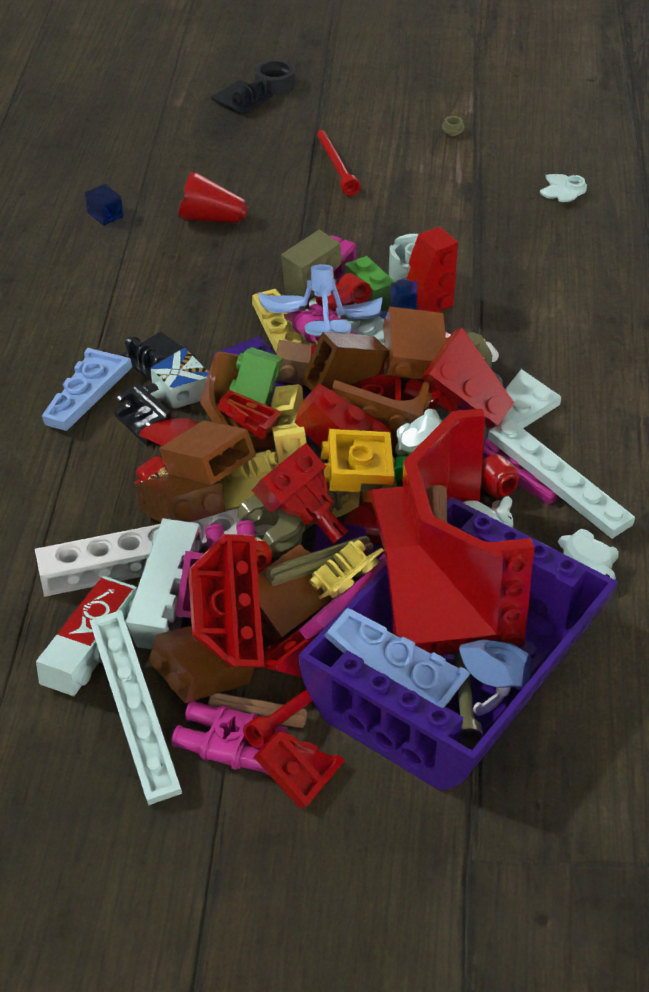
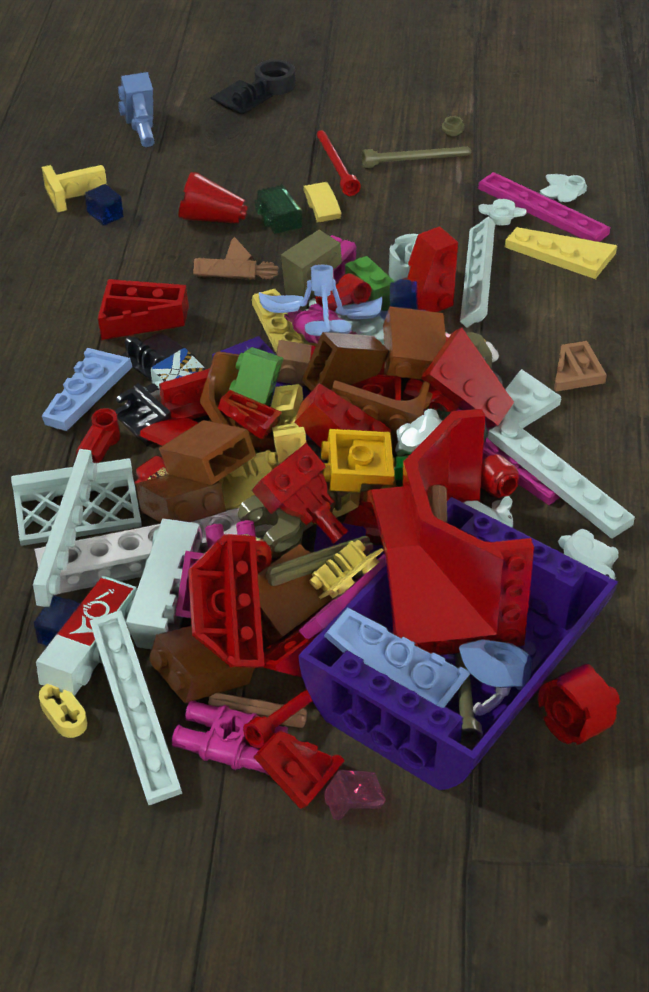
(50, 484): none -> light aqua fence
(53, 618): none -> clear blue brick
(56, 713): none -> light yellow beam
(63, 530): none -> light aqua plate
(71, 183): none -> light yellow bracket
(101, 434): none -> red piece
(137, 105): none -> medium blue brick
(141, 308): none -> red wedge
(183, 395): none -> red bracket
(235, 265): none -> medium nougat piece
(278, 209): none -> clear green brick
(323, 201): none -> light yellow slope
(353, 790): none -> clear pink bracket
(372, 158): none -> olive piece
(477, 273): none -> light aqua plate
(502, 211): none -> light aqua plate
(544, 208): none -> dark pink tile
(567, 252): none -> light yellow wing
(578, 367): none -> medium nougat wing
(578, 705): none -> red brick

